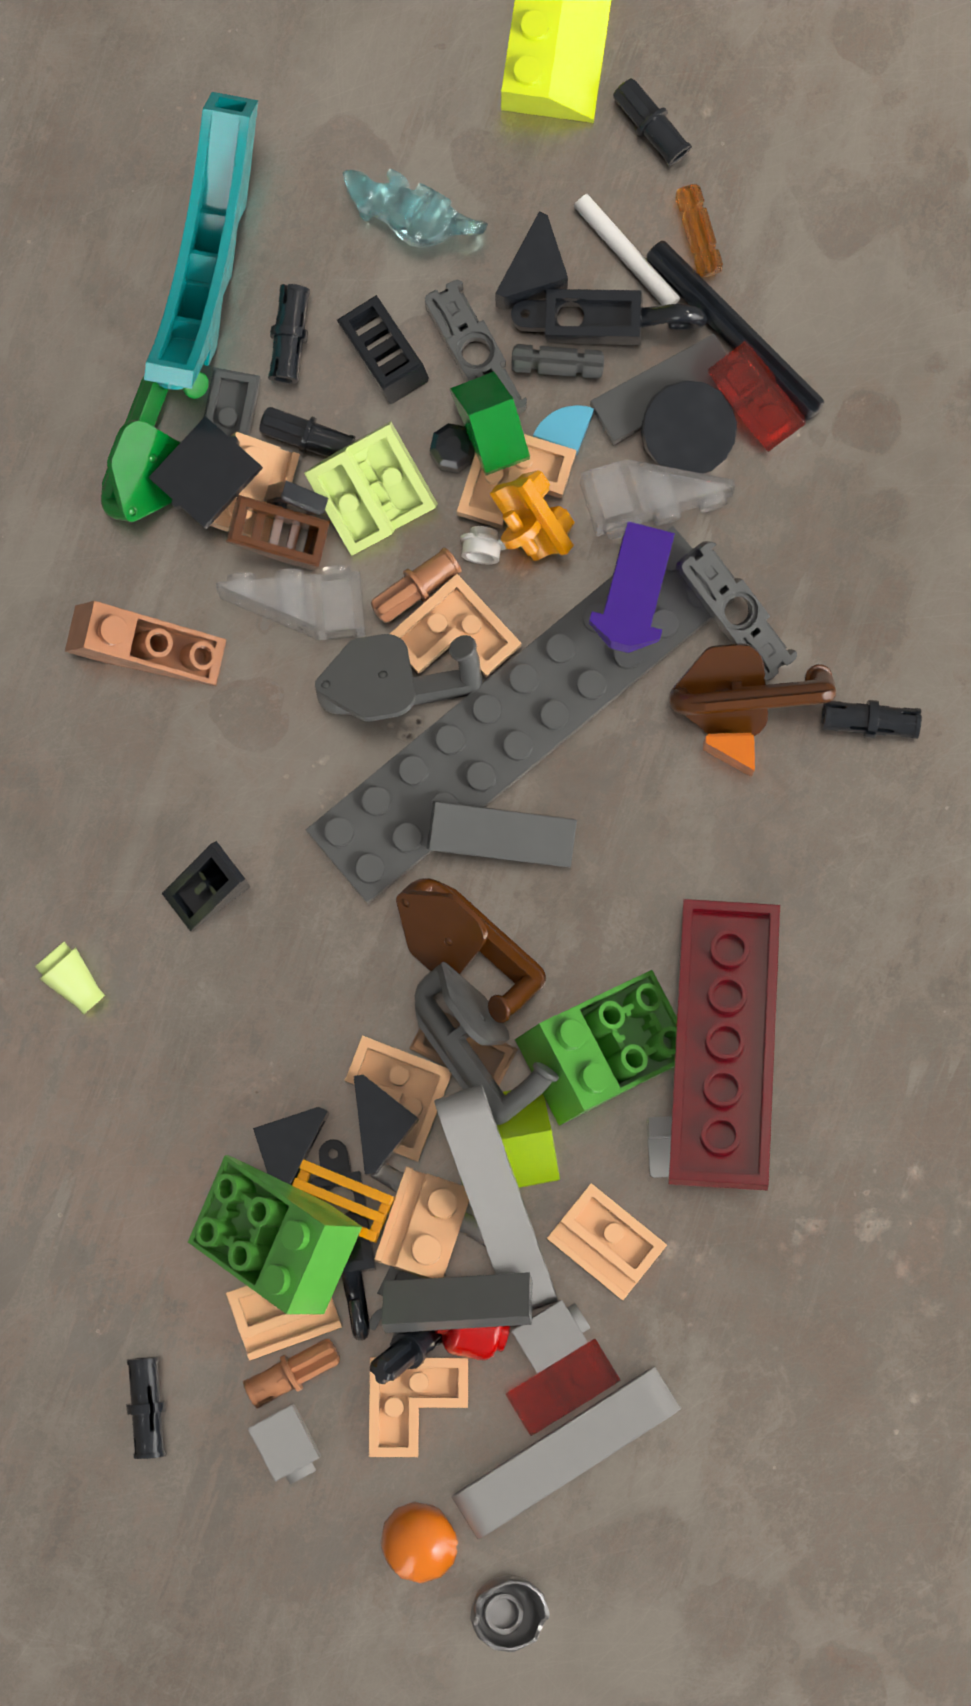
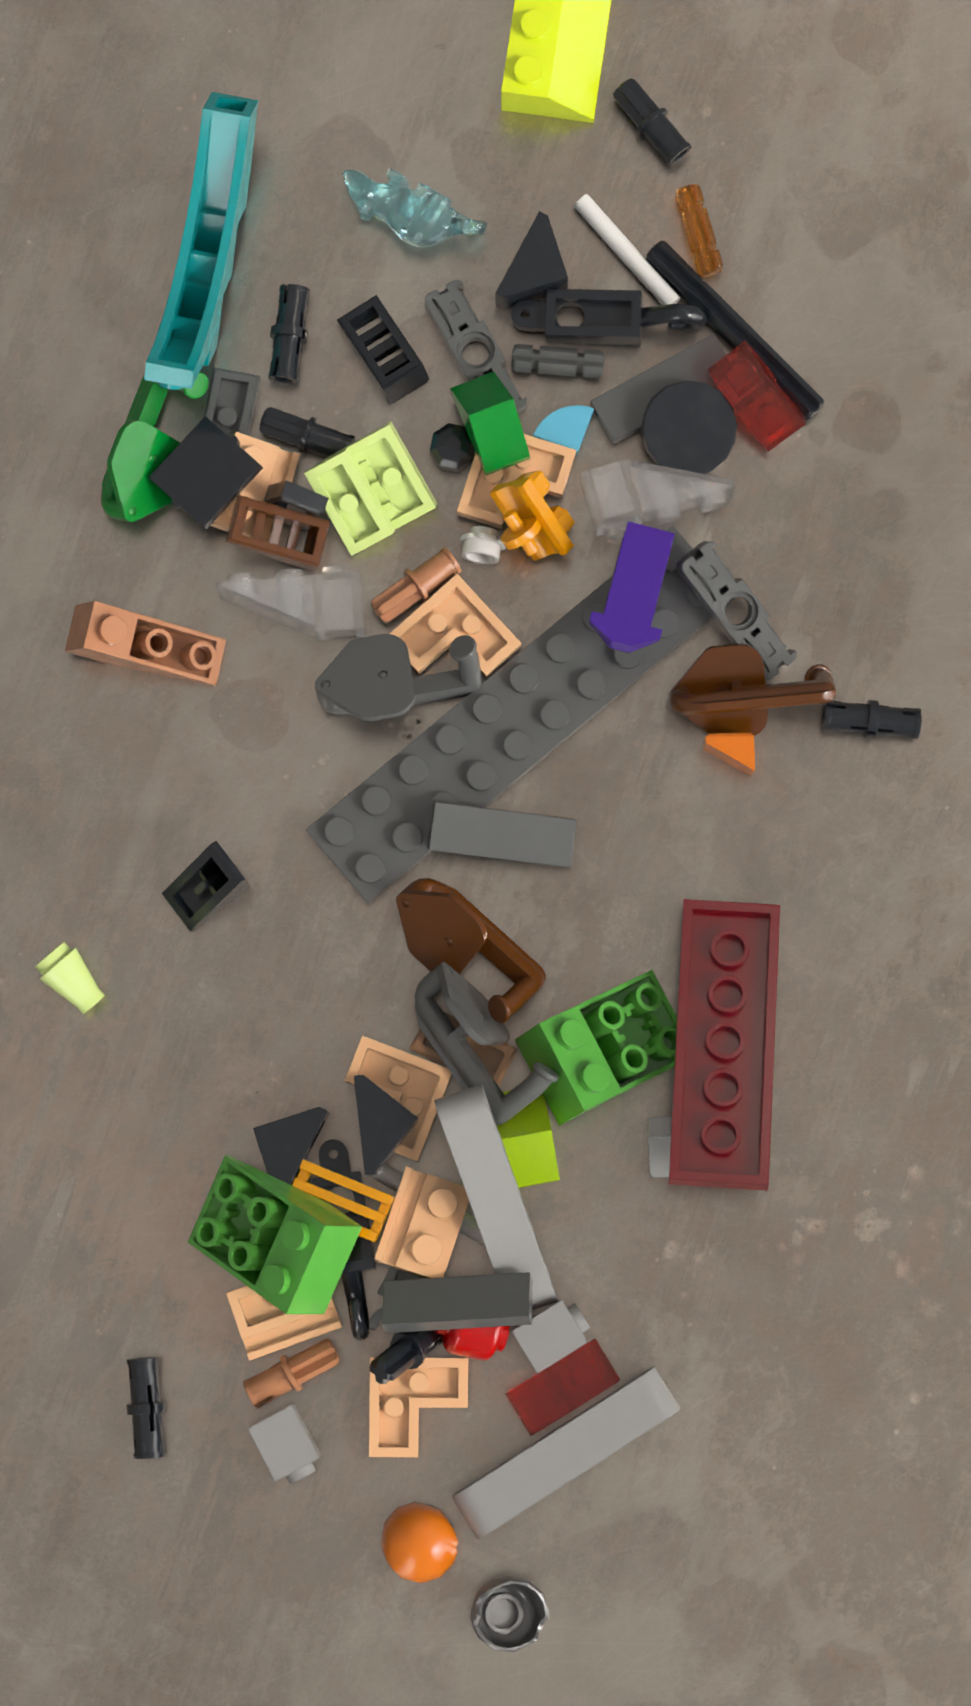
(606, 1241): light nougat plate -> none

